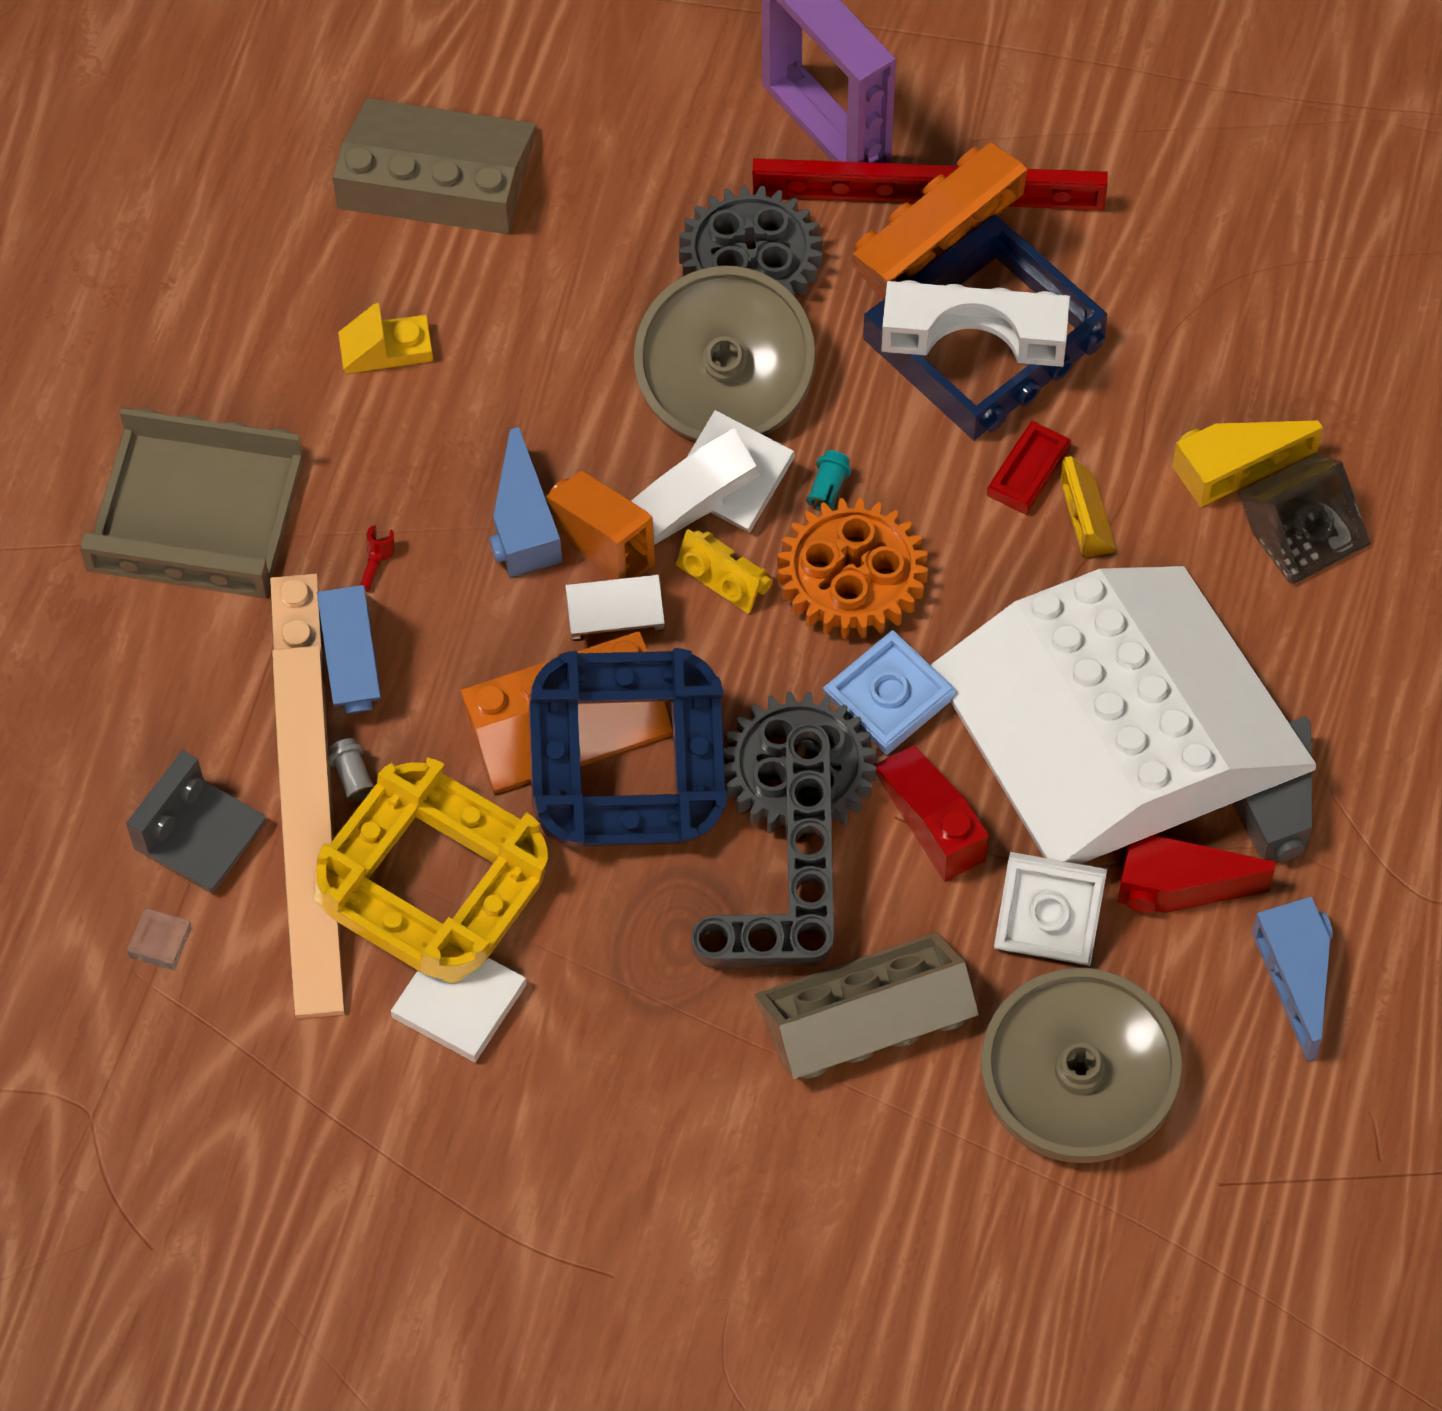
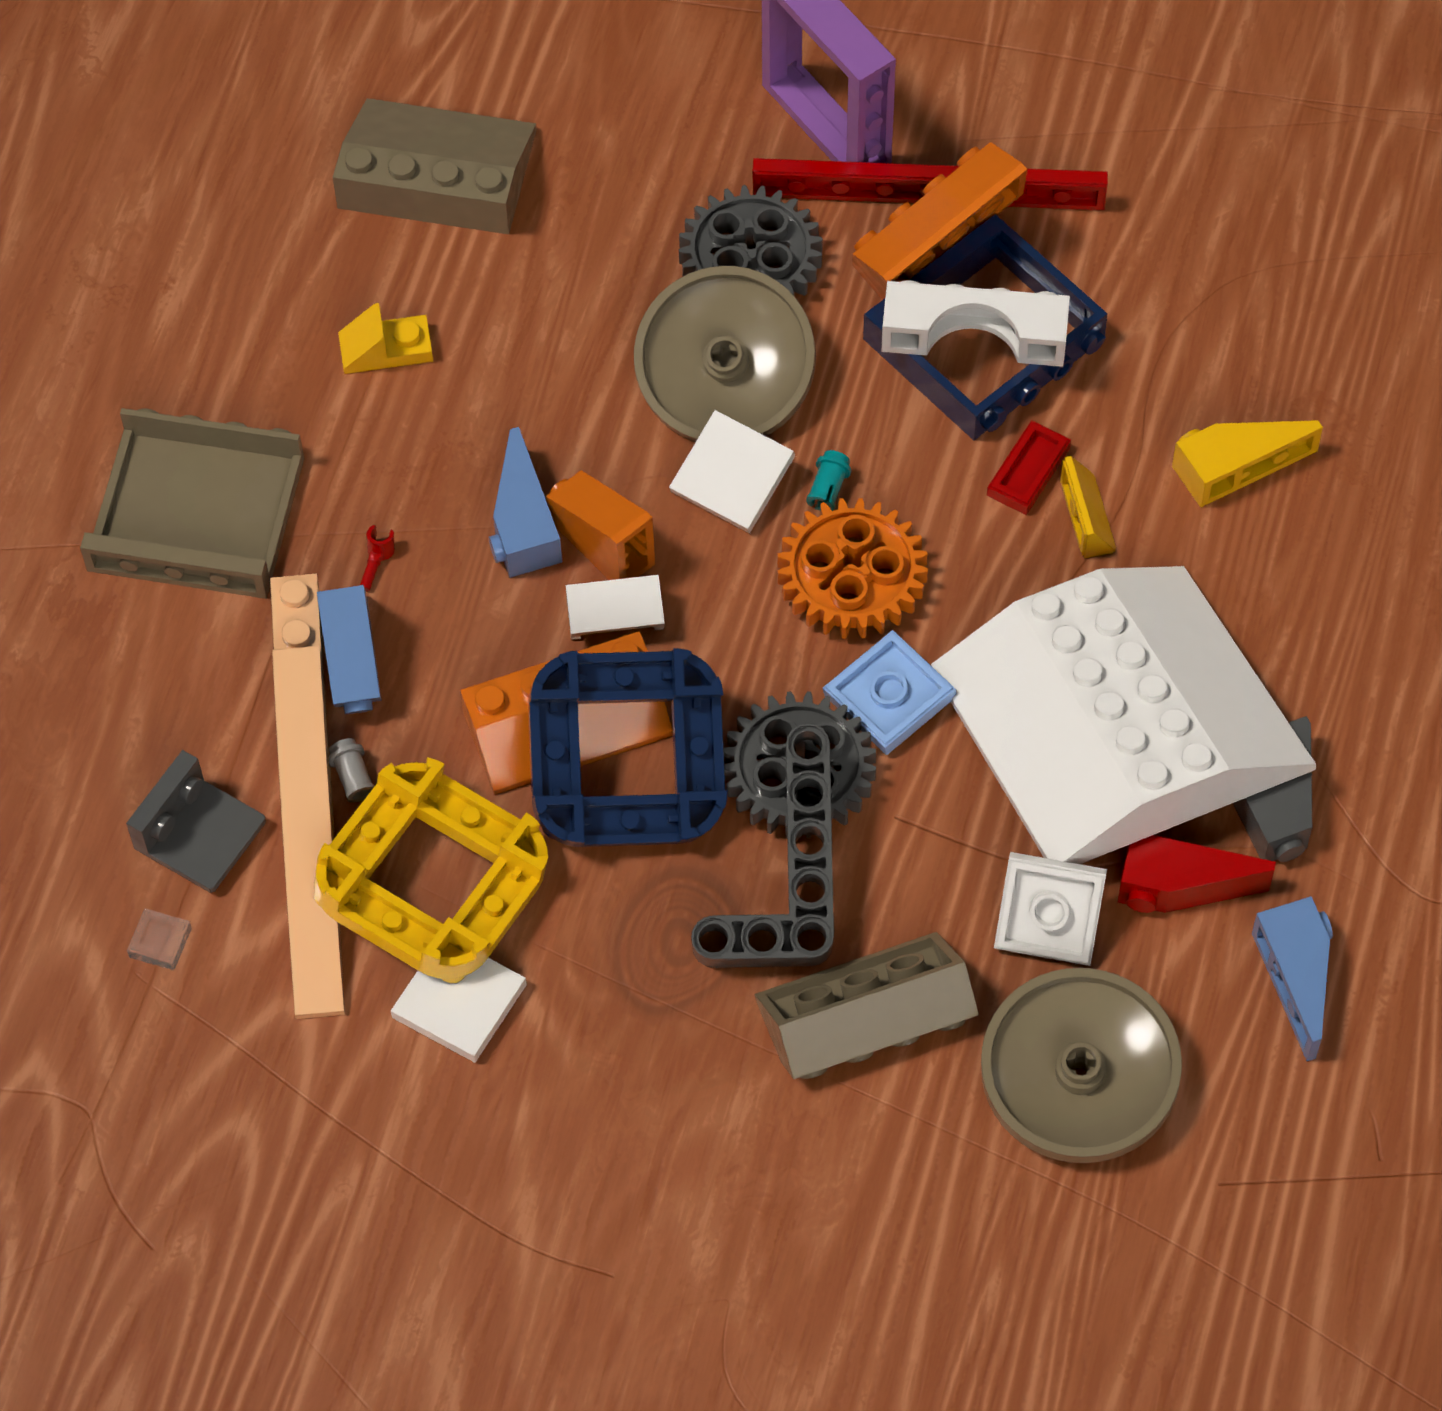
(697, 484): white slope -> none
(714, 566): yellow hinge -> none
(934, 812): red slope -> none
(1305, 516): clear smoke slope -> none

